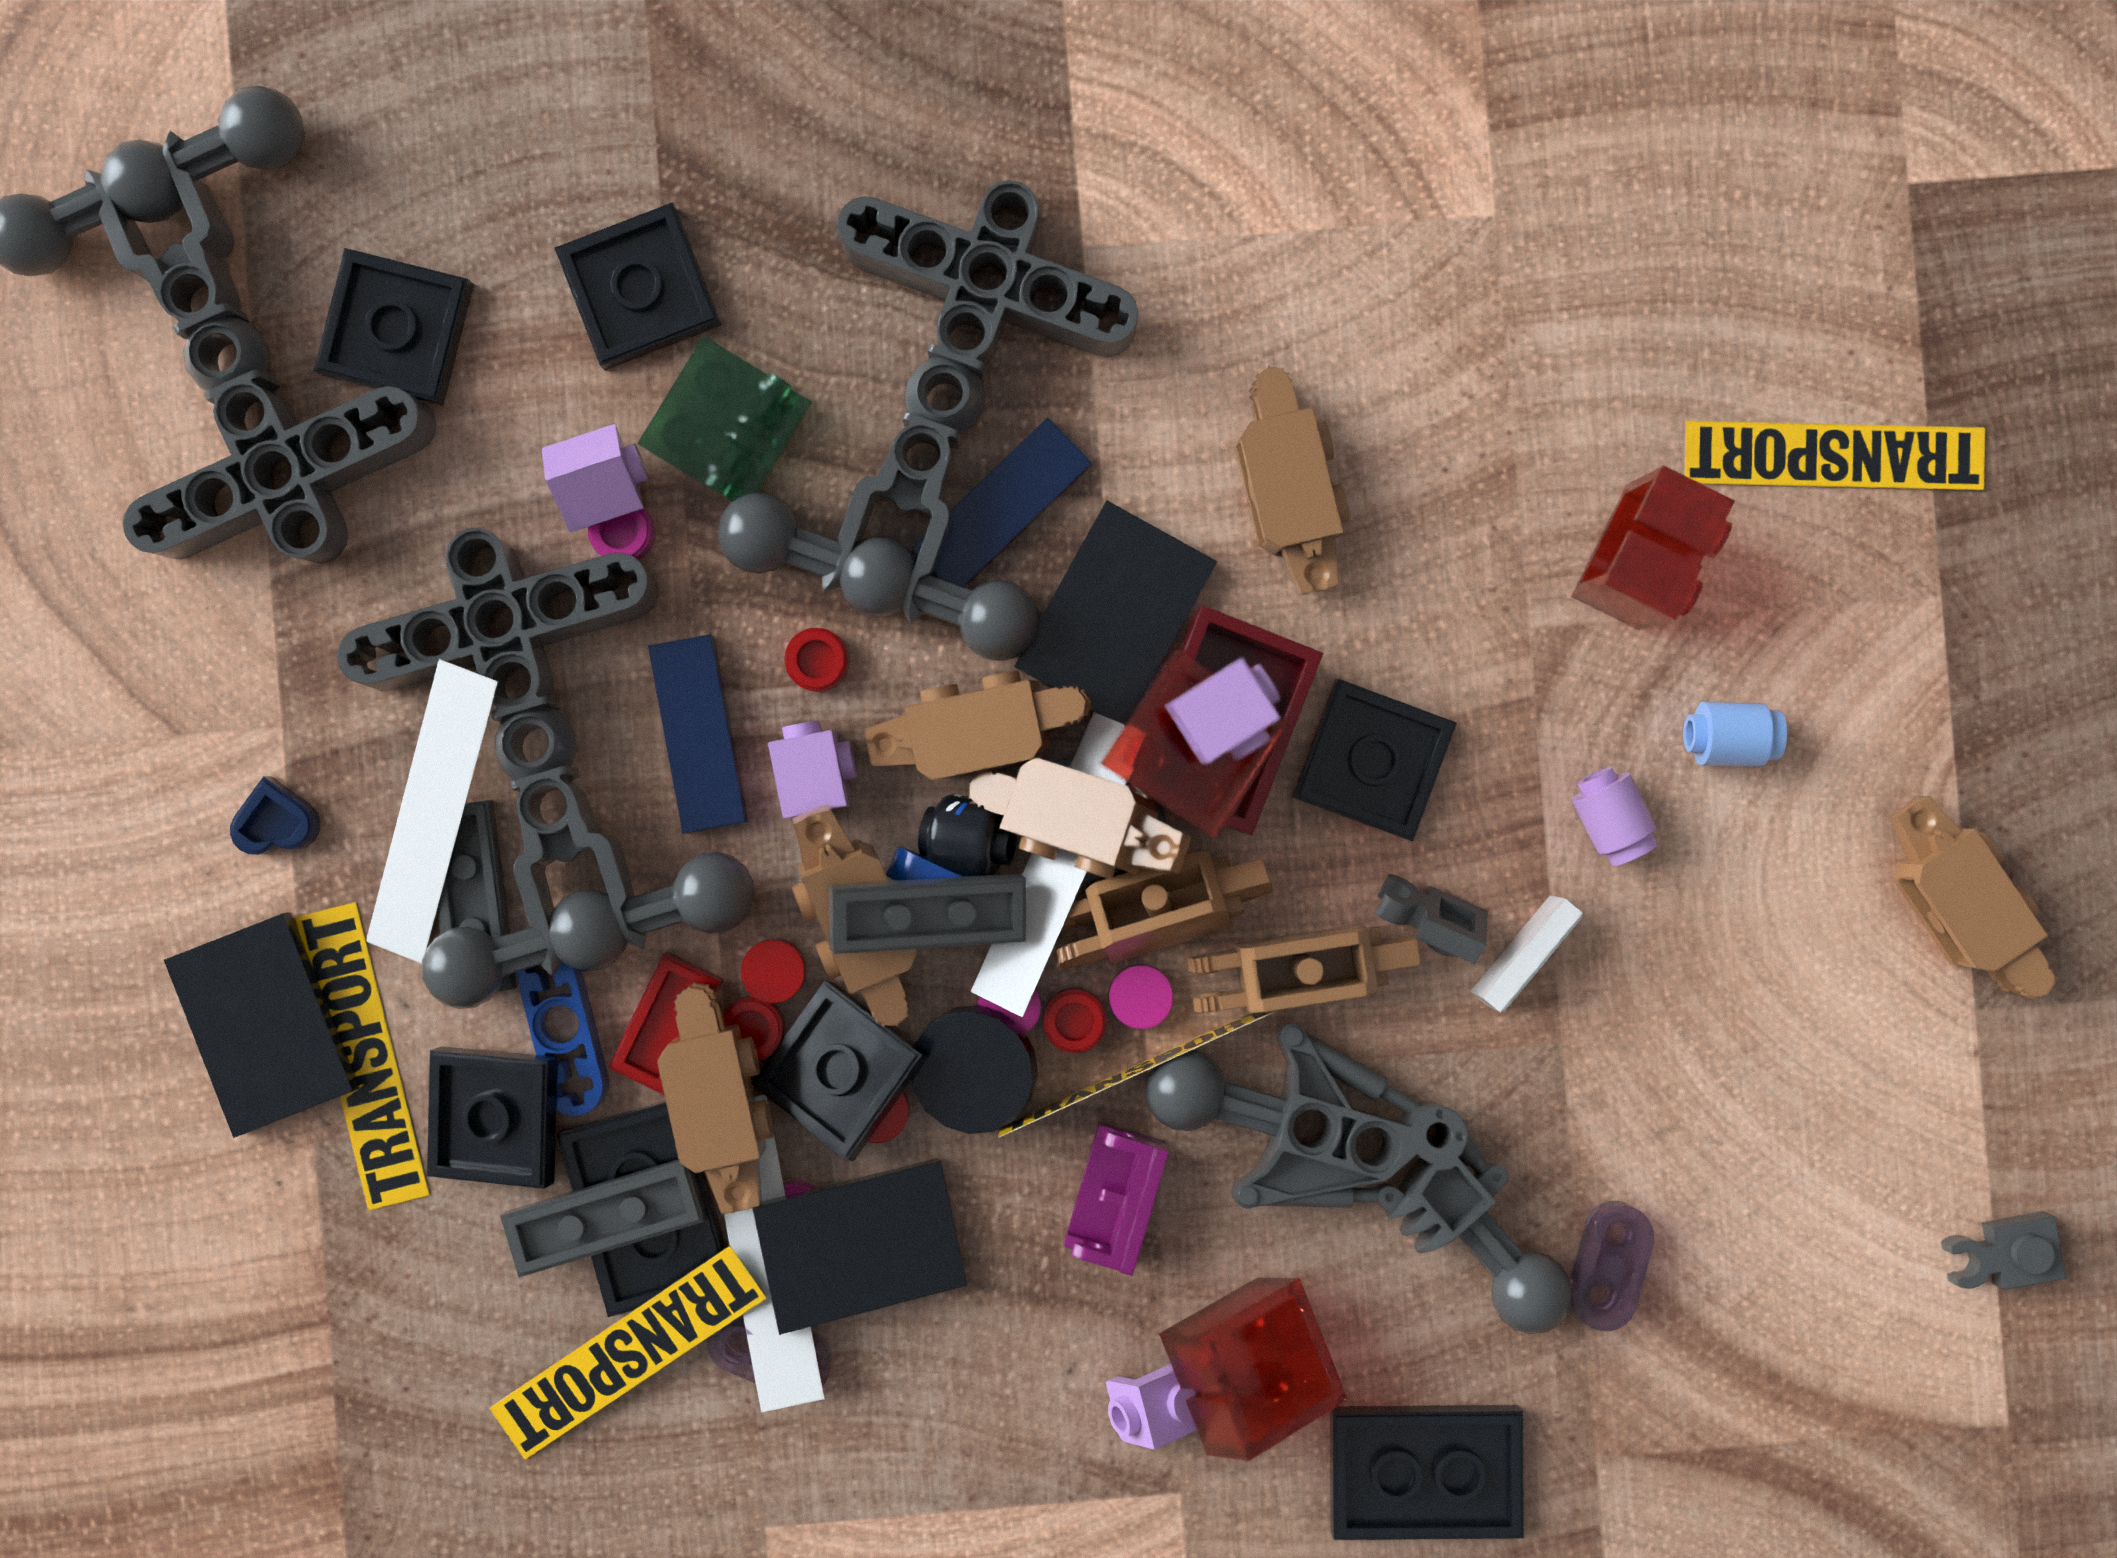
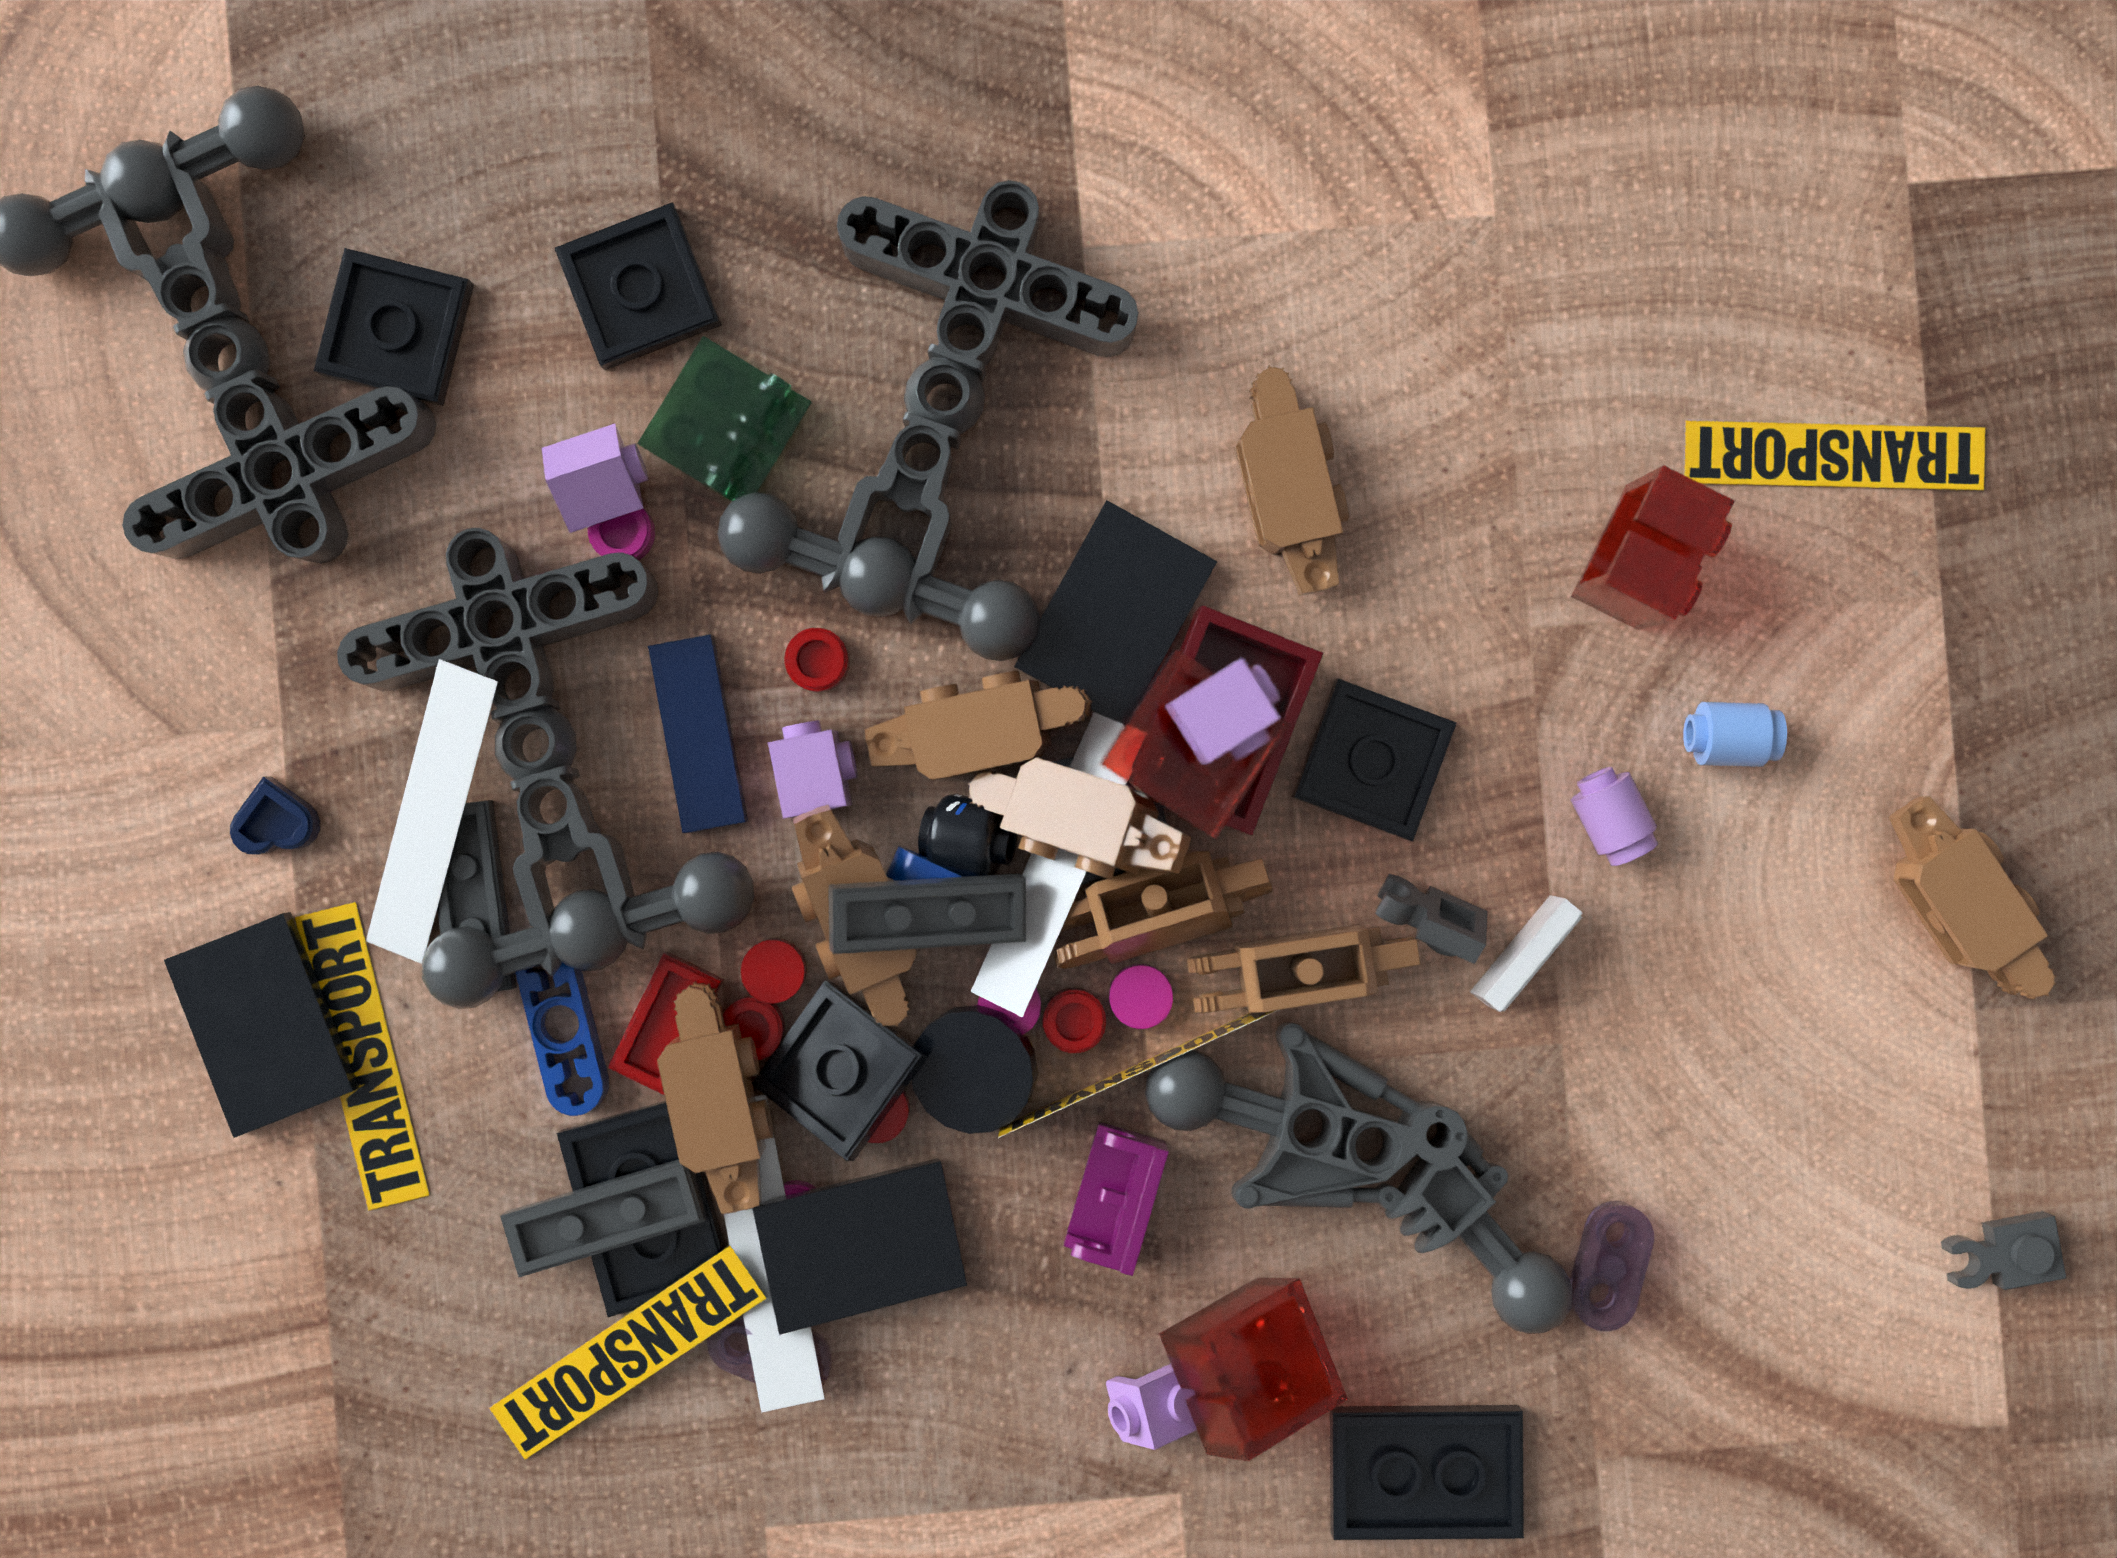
(492, 1117): black tile -> none
(1007, 502): dark blue tile -> none

